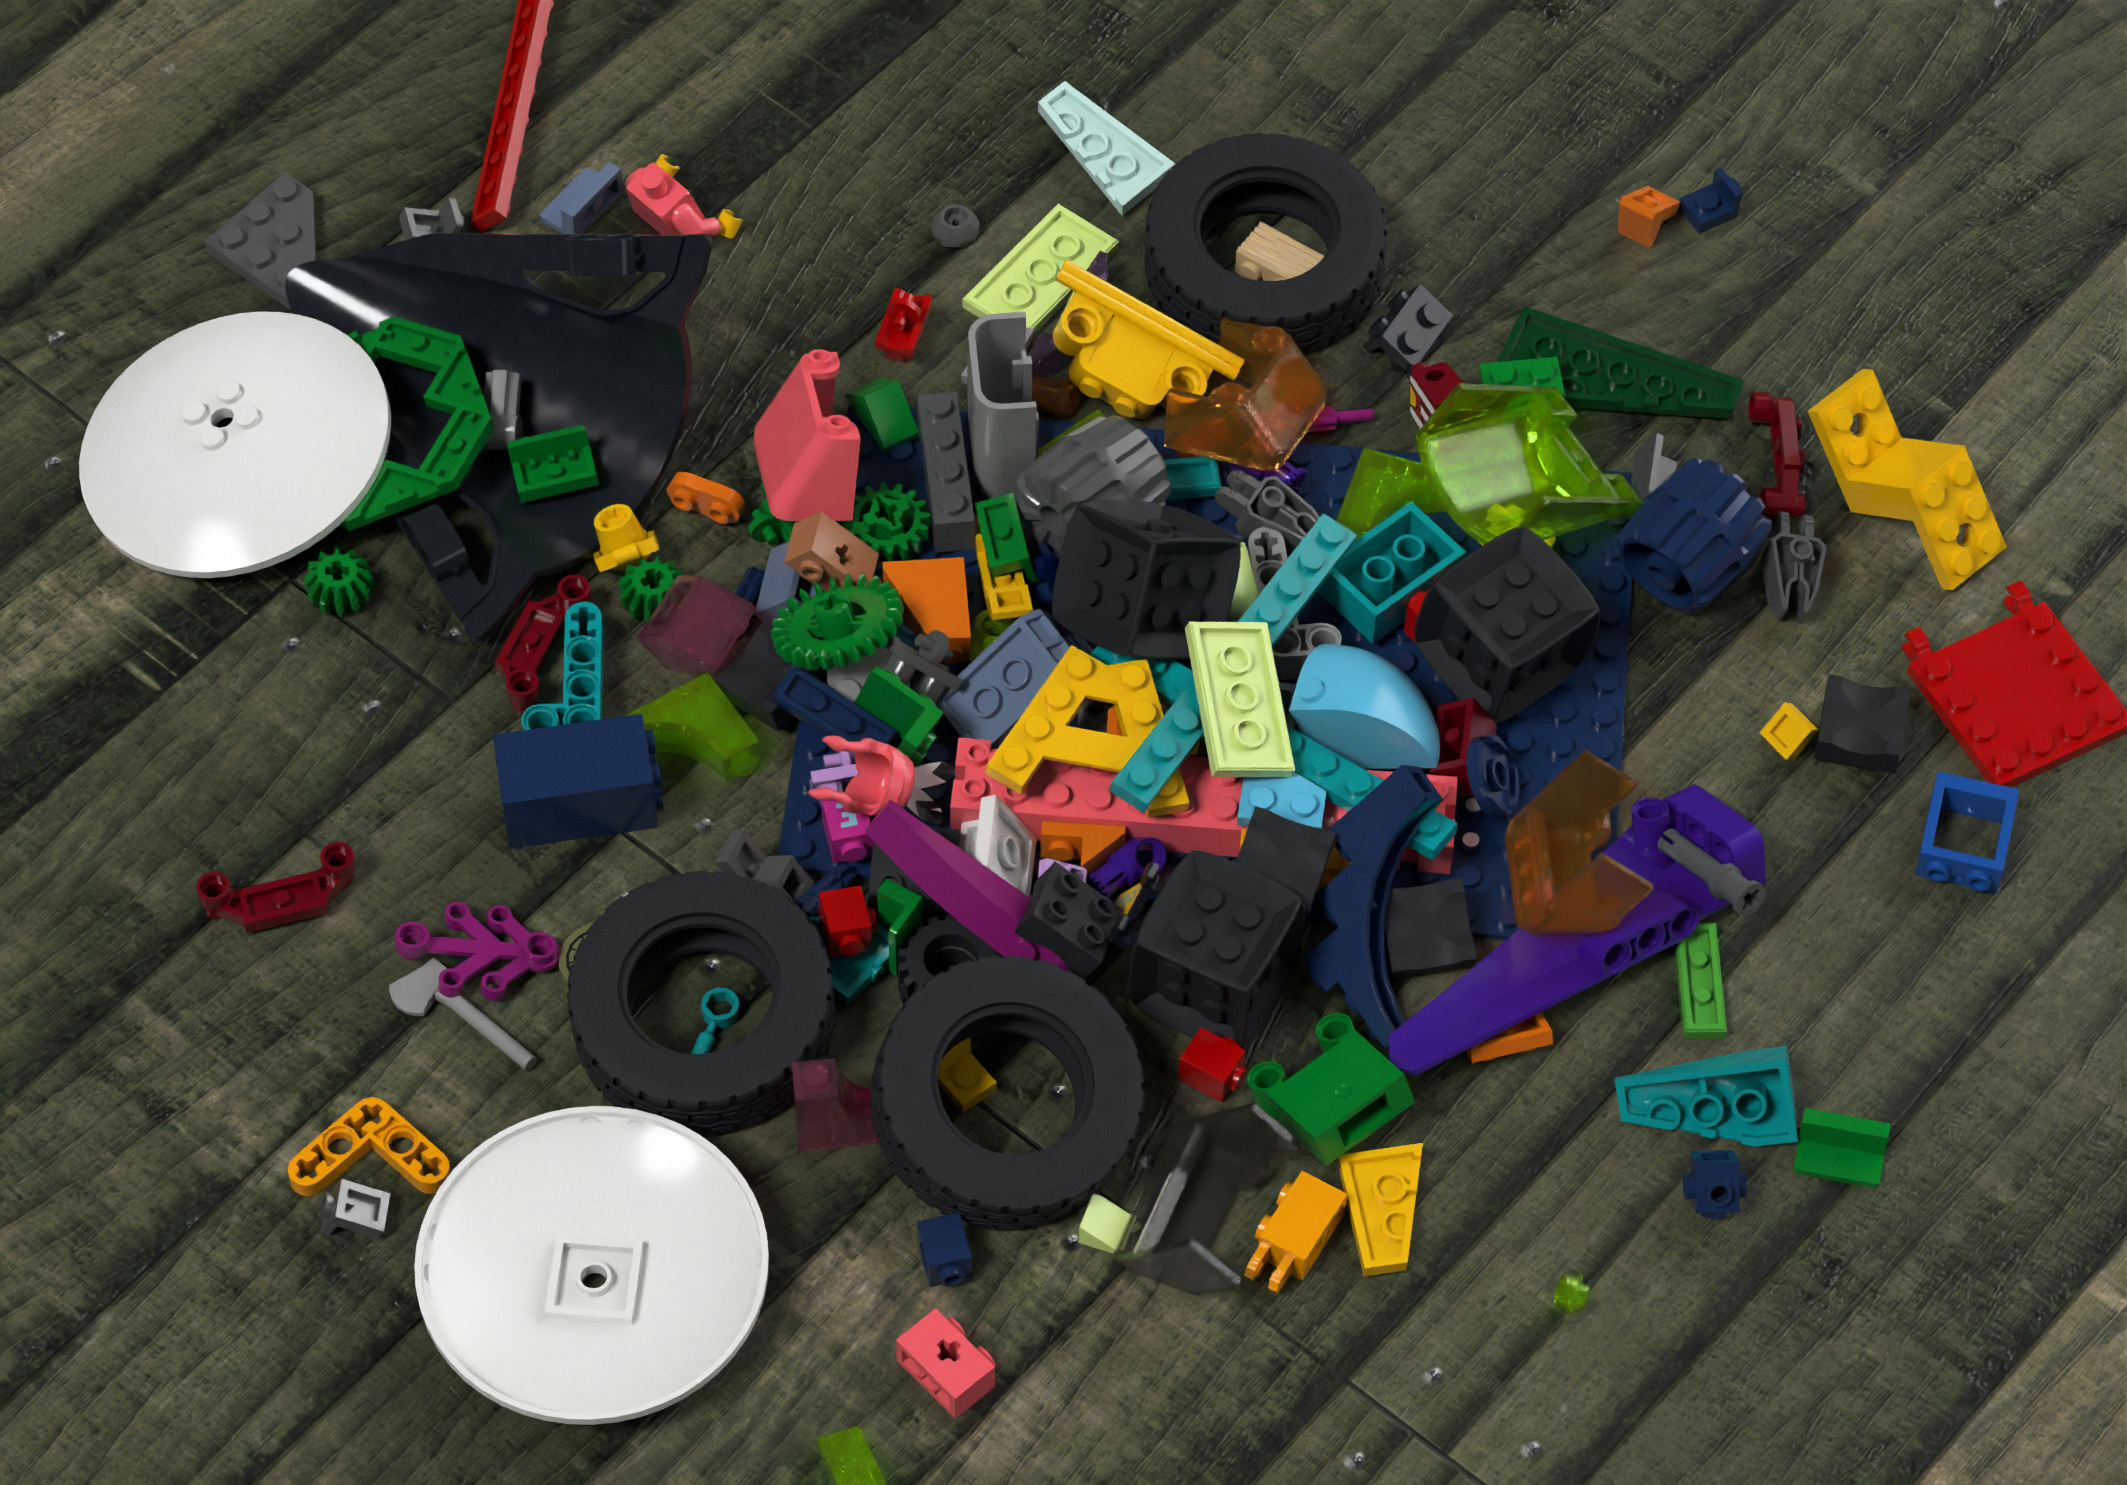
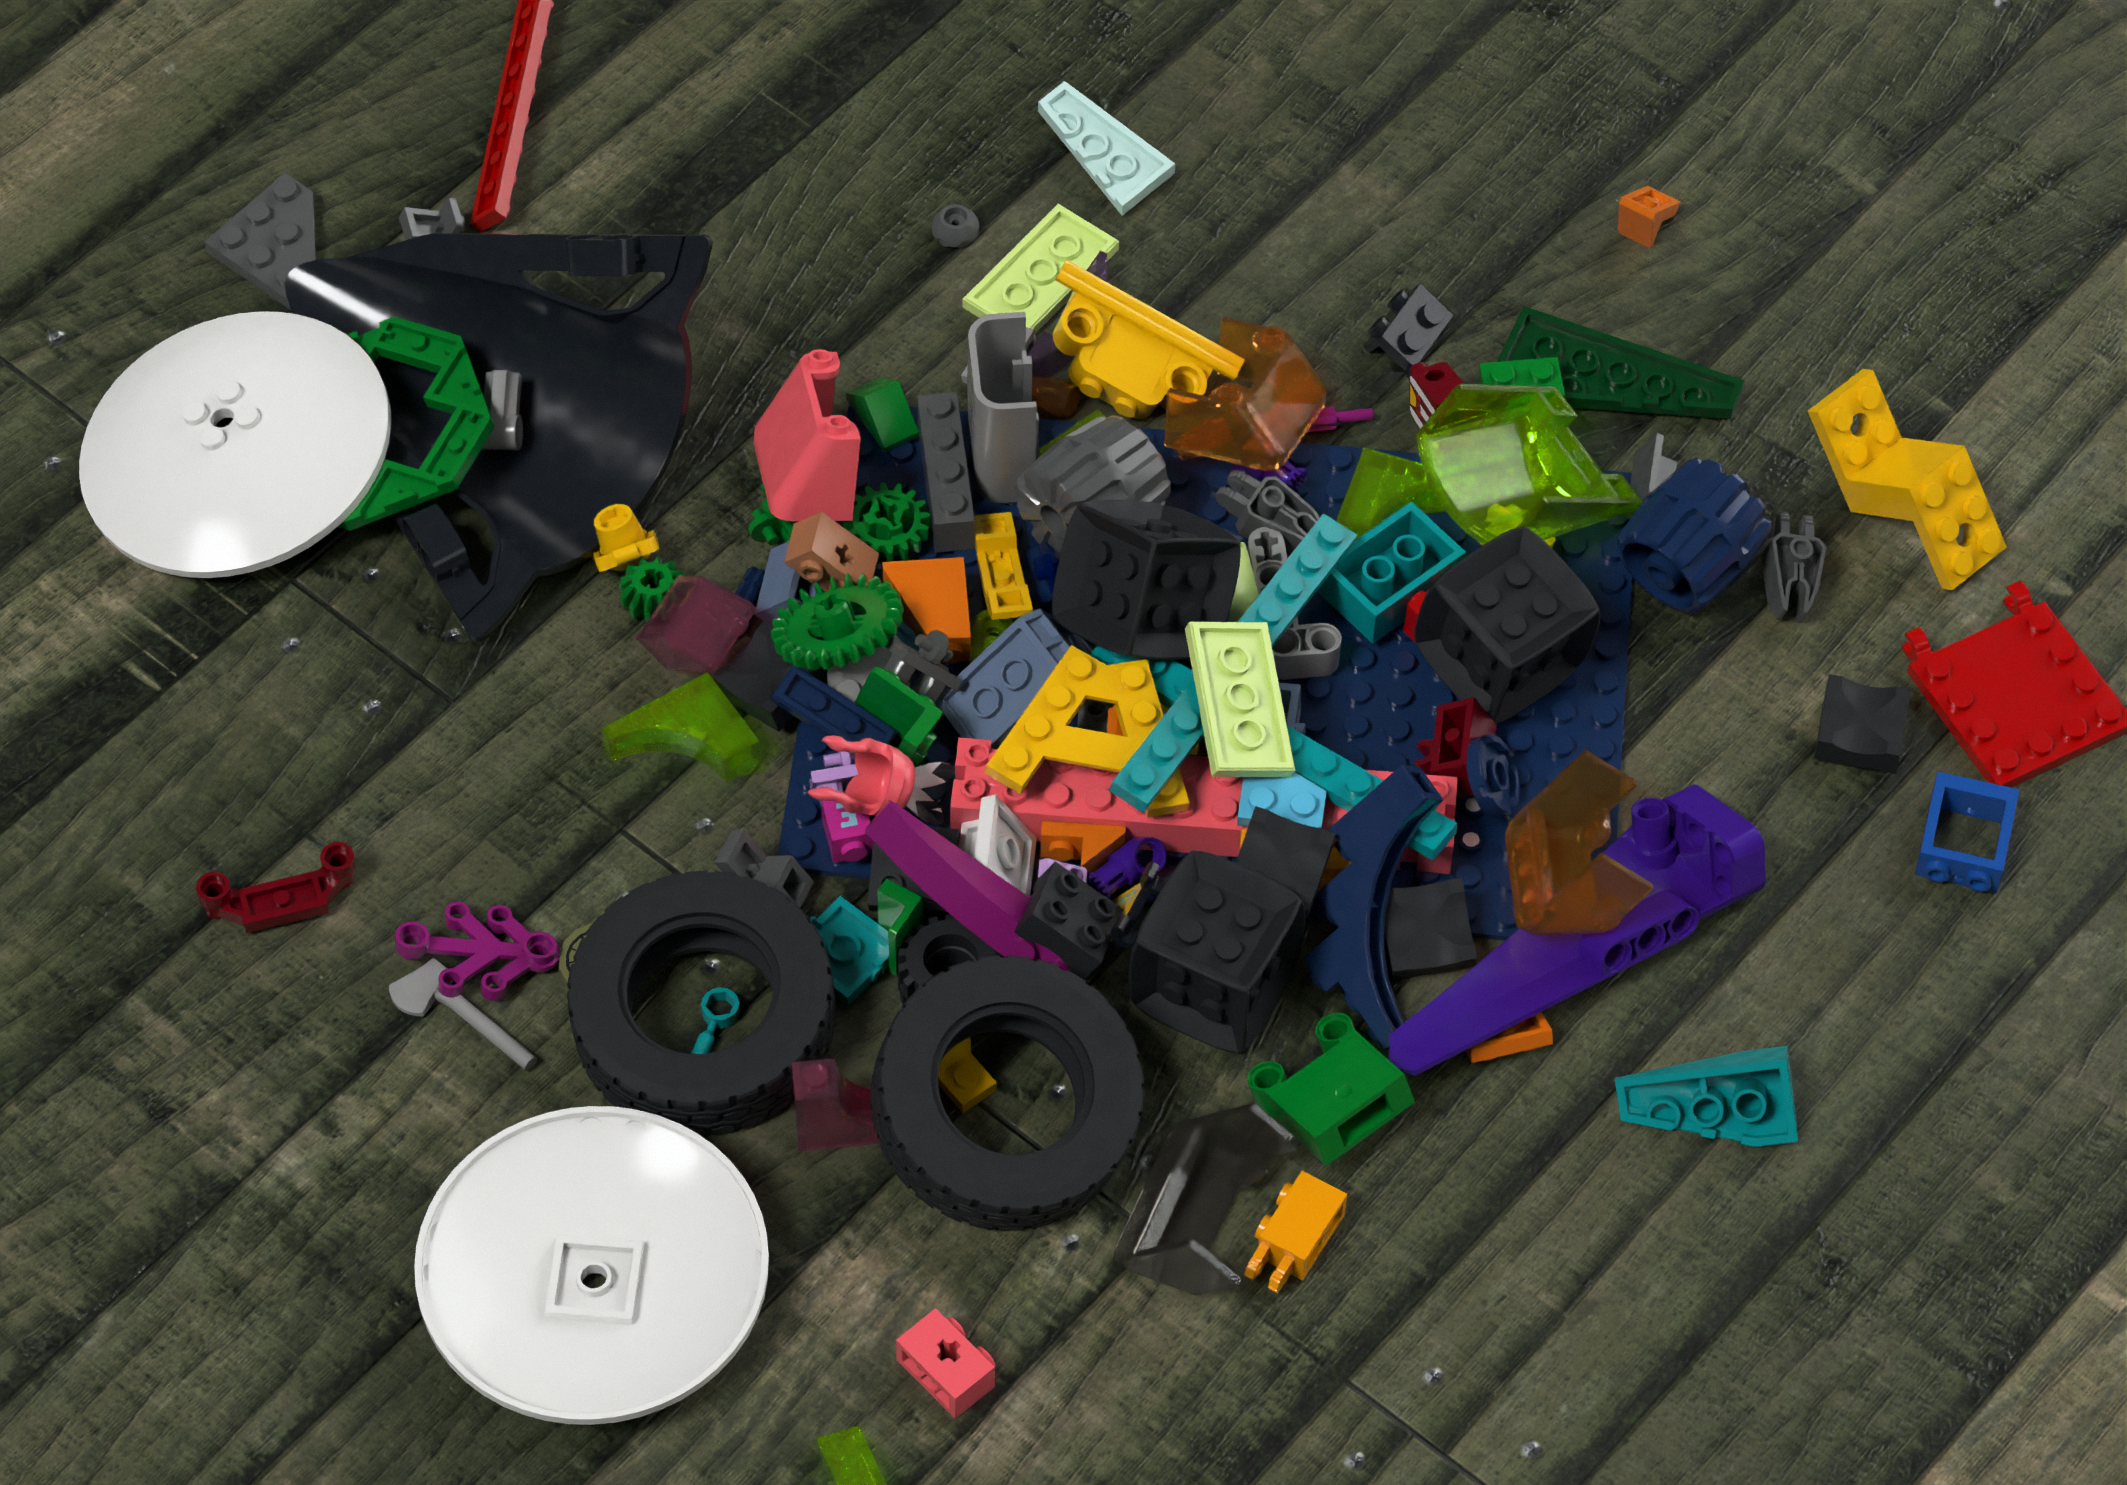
(338, 582): green gear -> none
(354, 1208): flat silver bracket -> none
(374, 1137): light orange beam -> none
(535, 638): dark red plate -> none
(552, 463): green bracket -> none
(578, 677): teal beam -> none
(578, 780): dark blue brick -> none
(584, 200): sand blue panel -> none
(670, 206): coral torso -> none
(706, 498): orange plate -> none
(838, 878): dark blue axle -> none
(845, 921): red brick -> none
(903, 325): red hips -> none
(944, 1250): dark blue brick -> none
(1004, 536): green panel -> none
(1102, 1224): yellowish green slope -> none
(1192, 477): teal tile -> none
(1213, 1065): red brick -> none
(1273, 176): black tyre -> none
(1273, 255): tan brick -> none
(1364, 709): medium azure brick -> none
(1381, 1204): yellow wing -> none
(1571, 1293): clear neon green plate -> none
(1700, 985): bright green tile -> none
(1713, 203): dark blue bracket -> none
(1714, 1183): dark blue brick -> none
(1722, 879): dark grey pin -> none
(1787, 457): dark red plate -> none
(1789, 731): yellow plate -> none
(1841, 1148): green panel -> none

